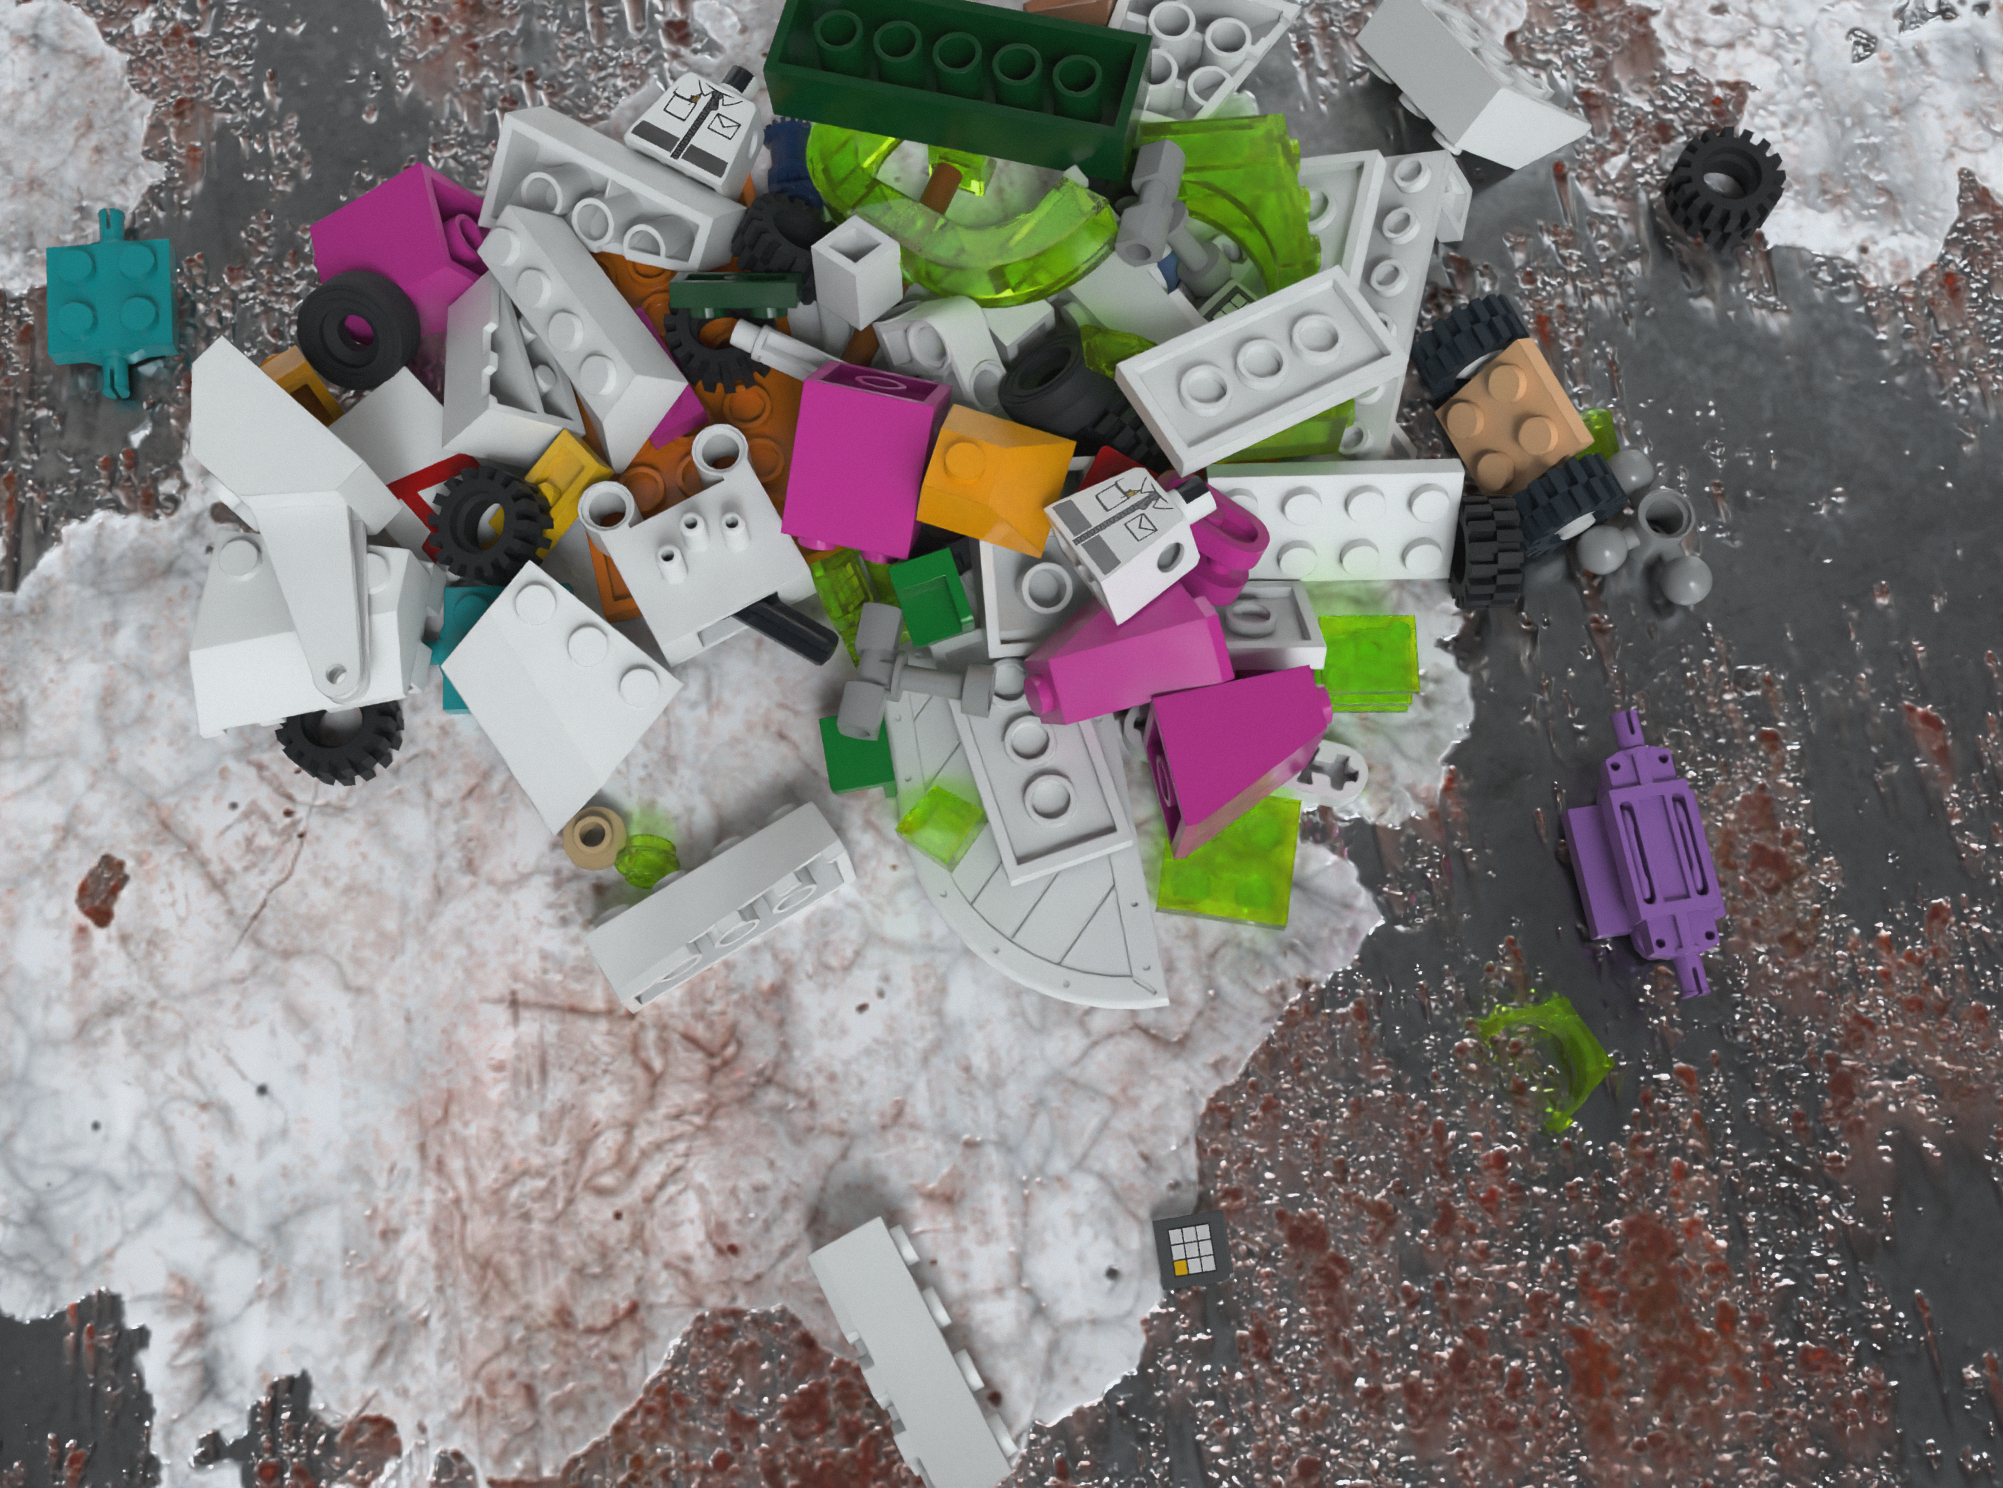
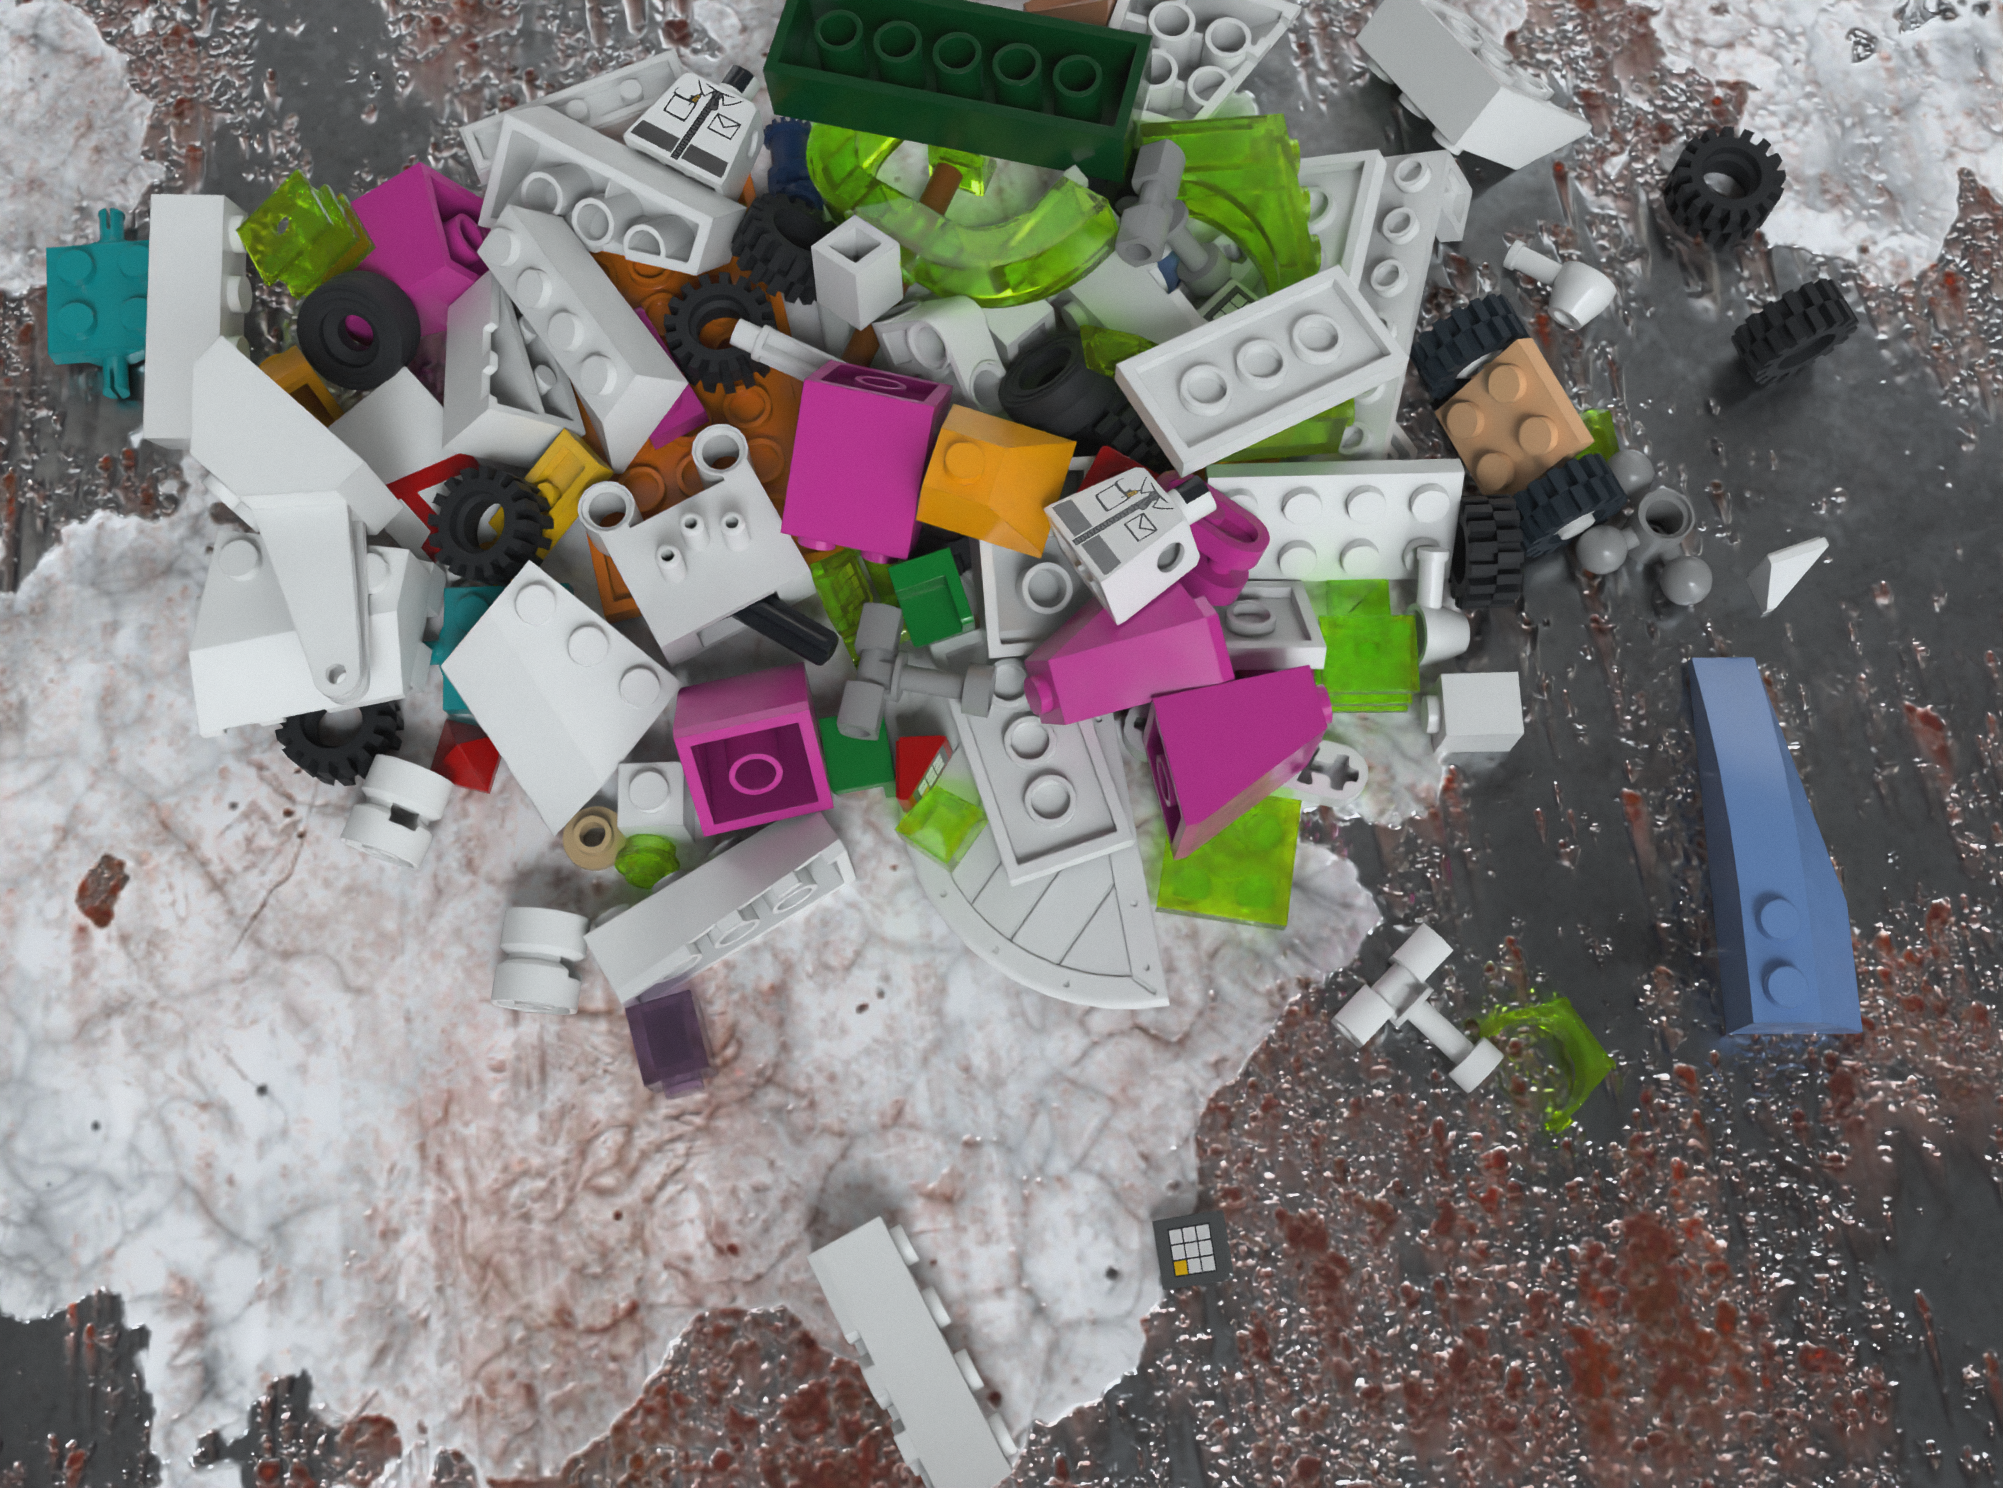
(192, 299): none -> white wedge
(320, 238): none -> clear neon green piece
(406, 790): none -> white wheel
(466, 757): none -> red slope
(540, 961): none -> white wheel
(602, 103): none -> white tile
(655, 801): none -> white brick
(672, 1044): none -> clear purple brick
(712, 292): dark green plate -> none
(752, 749): none -> dark pink slope
(919, 766): none -> red slope
(1358, 597): none -> clear neon green slope
(1403, 996): none -> white bar
(1438, 629): none -> white bar
(1473, 712): none -> white brick
(1577, 288): none -> white bar
(1646, 858): medium lavender piece -> none
(1771, 877): none -> medium blue wedge
(1782, 570): none -> white slope
(1794, 330): none -> black tyre

